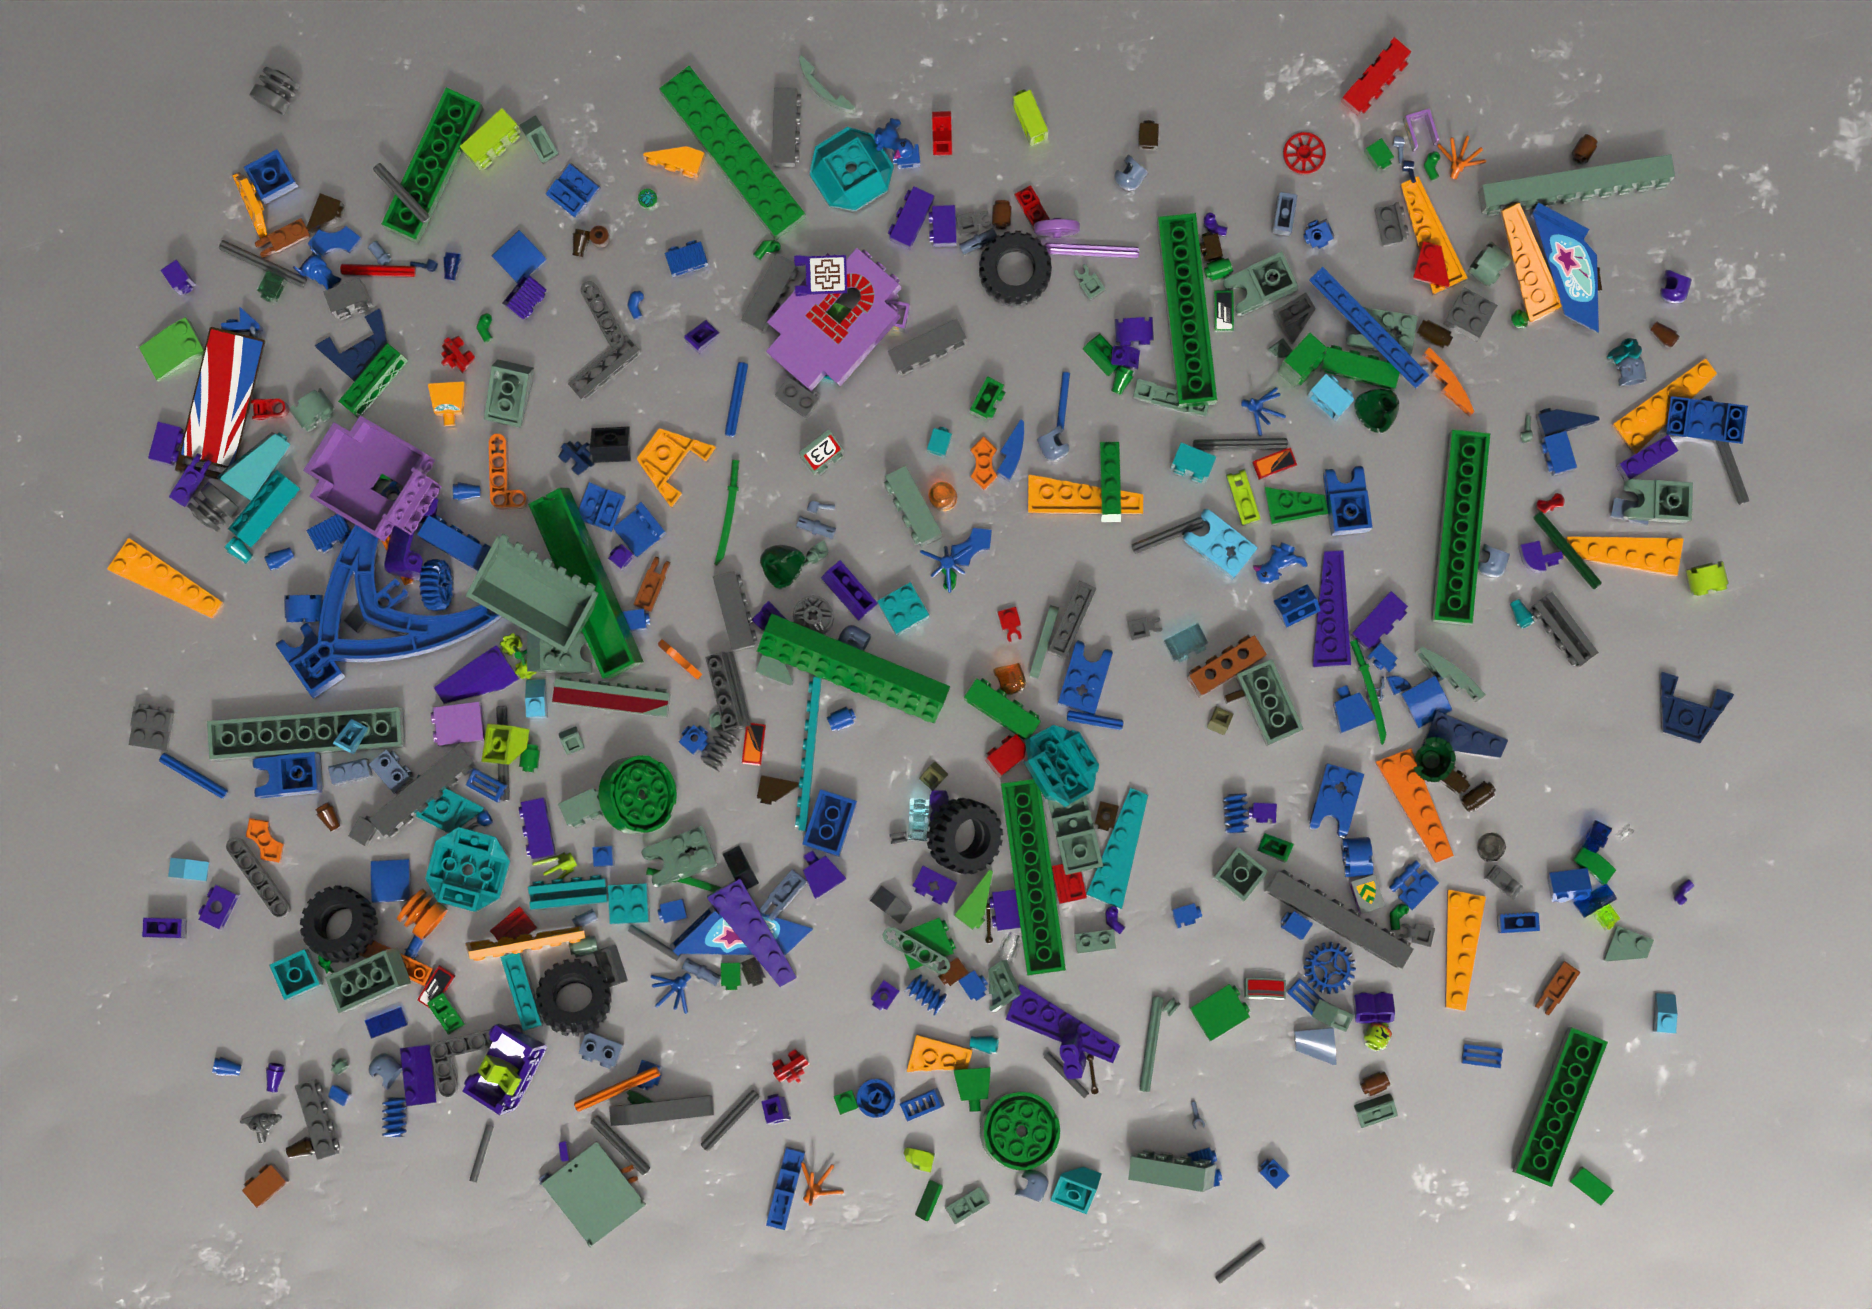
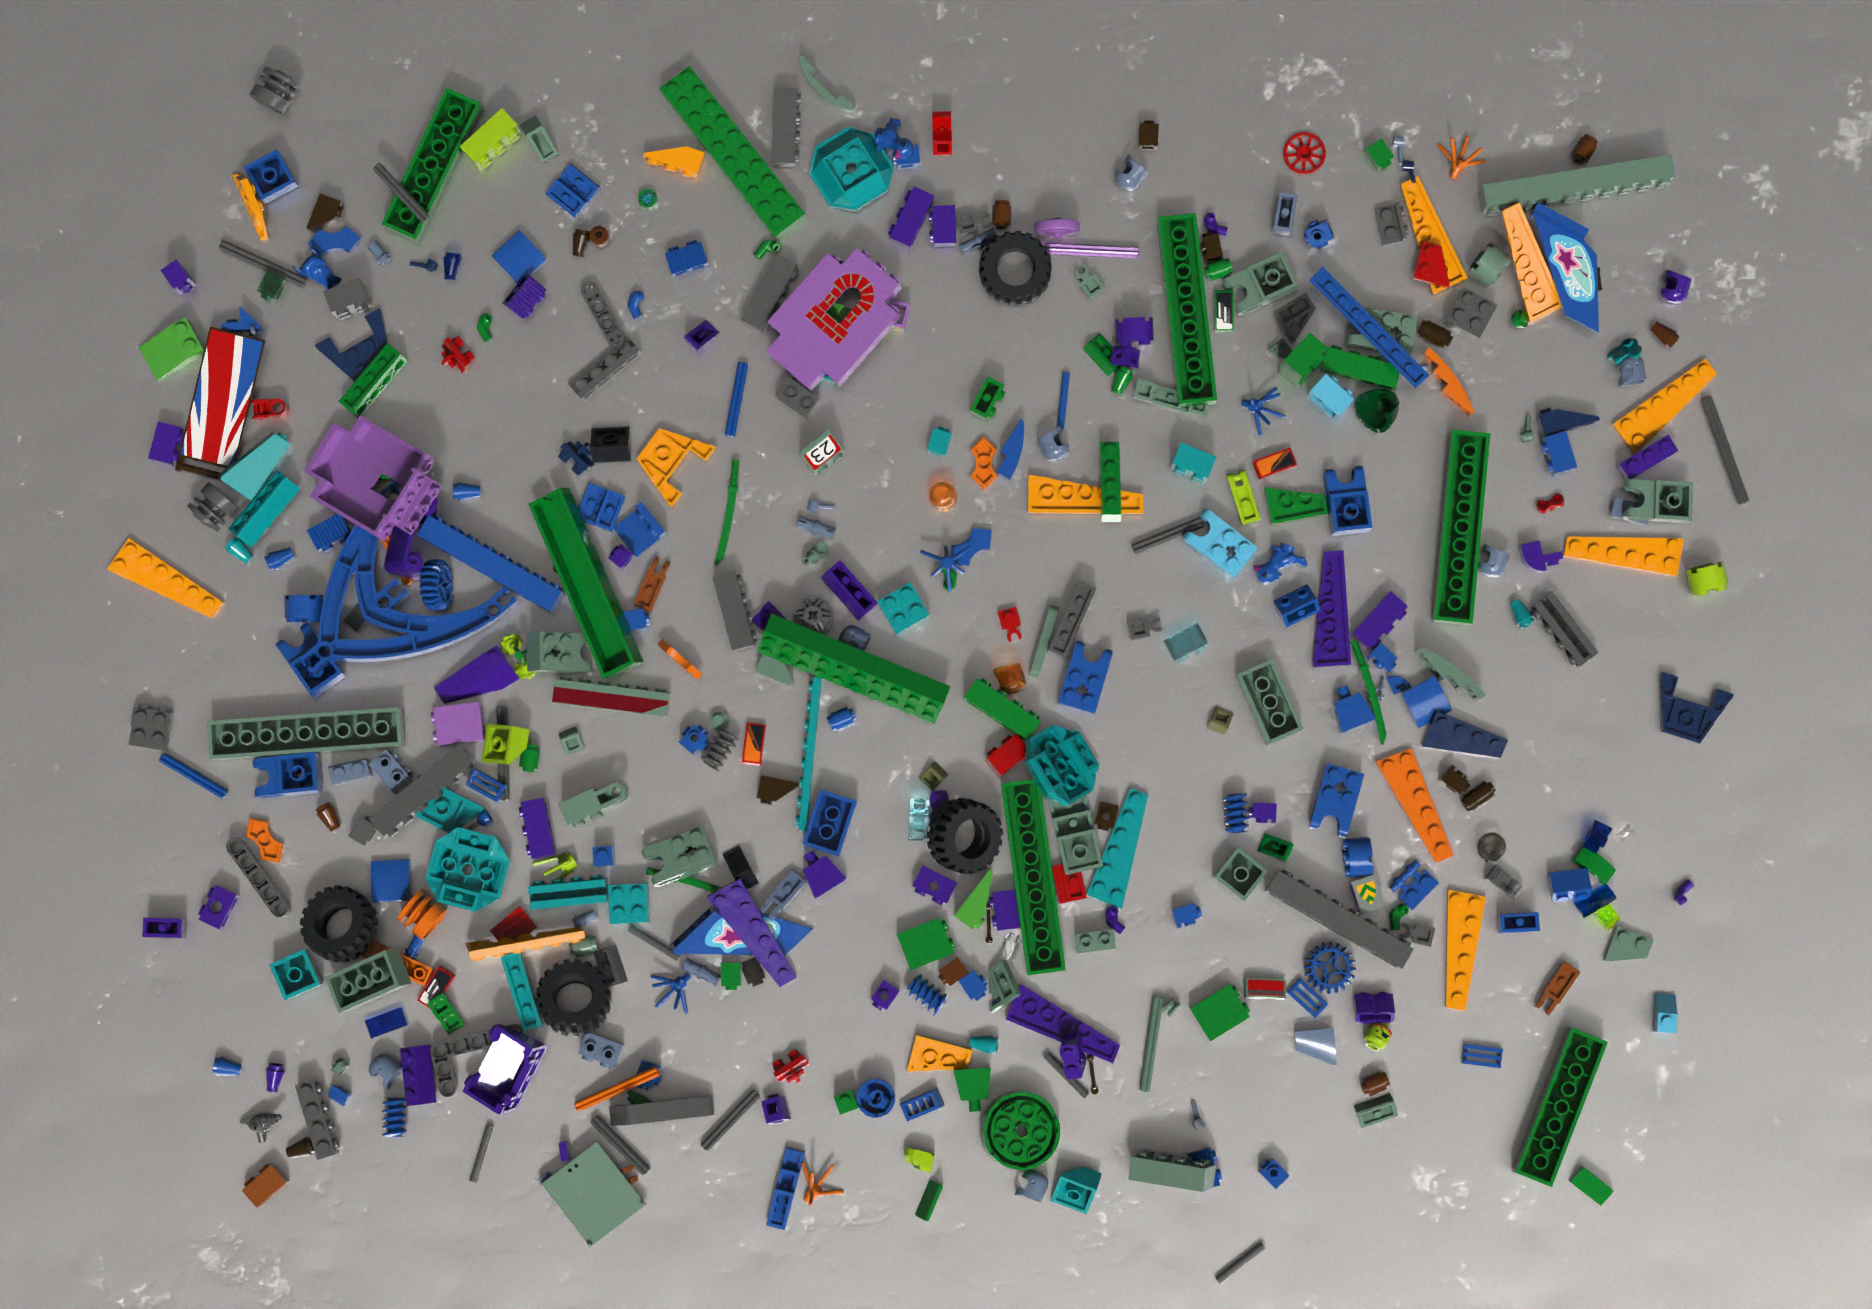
(188, 869): medium azure slope -> none
(189, 482): dark purple hinge -> none
(283, 238): dark orange hinge -> none
(312, 409): sand green brick -> none
(325, 964): green plant -> none
(351, 736): medium azure slope -> none
(377, 270): red axle -> none
(448, 400): light orange torso -> none
(500, 1072): lime brick -> none
(502, 471): orange beam -> none
(508, 393): sand green slope -> none
(533, 593): sand green piece -> none
(536, 699): medium azure slope -> none
(620, 793): green brick -> none
(672, 911): blue brick -> none
(728, 691): dark grey brick -> none
(782, 564): dark green hair -> none
(823, 274): flag -> none
(891, 904): dark grey slope -> none
(898, 837): dark grey bush -> none
(913, 507): sand green brick -> none
(914, 953): sand green beam -> none
(927, 346): dark grey brick -> none
(967, 1205): sand green slope -> none
(1030, 117): lime window -> none
(1031, 205): red slope -> none
(1095, 720): blue axle -> none
(1203, 685): dark orange brick -> none
(1234, 696): dark brown tile -> none
(1240, 444): dark grey axle -> none
(1296, 924): blue brick -> none
(1332, 1015): sand green slope -> none
(1376, 77): red wedge -> none
(1430, 123): medium lavender piece -> none
(1430, 164): green arm -> none
(1435, 760): dark green hair -> none
(1567, 550): dark green axle -> none
(1707, 420): blue slope -> none

